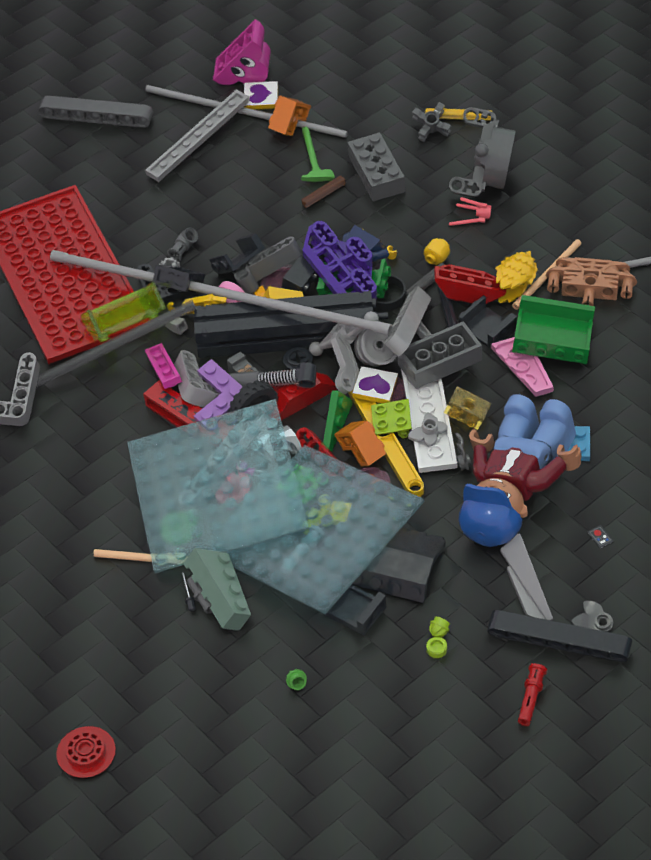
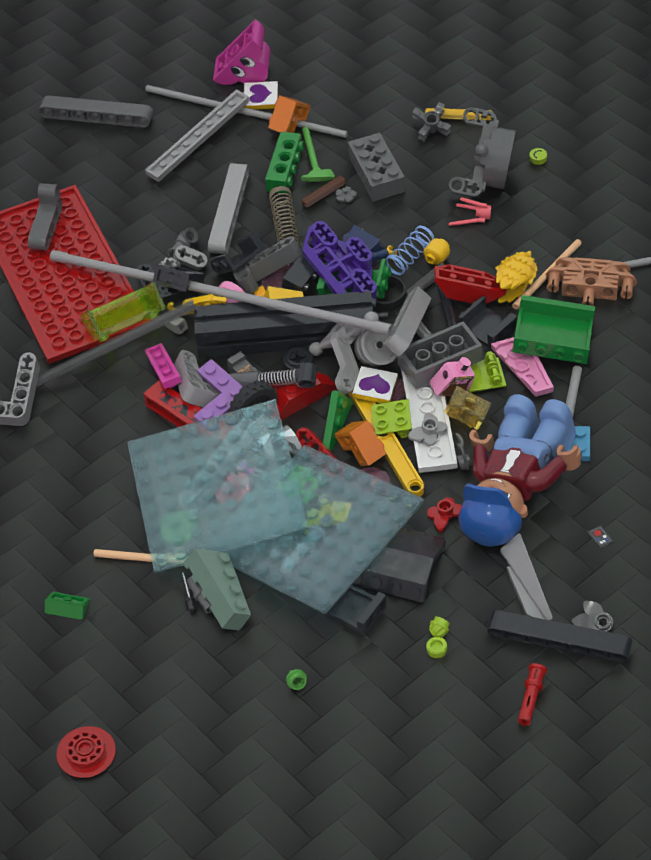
(46, 216): none -> dark grey beam
(66, 605): none -> green slope
(190, 257): none -> light grey beam
(228, 208): none -> light grey beam
(273, 204): none -> dark tan piece
(284, 161): none -> green brick
(345, 195): none -> dark grey plant
(419, 239): none -> light blue piece
(443, 512): none -> red animal
(453, 375): none -> bright pink torso
(487, 374): none -> lime hinge
(538, 156): none -> lime tile
(573, 388): none -> light grey piece

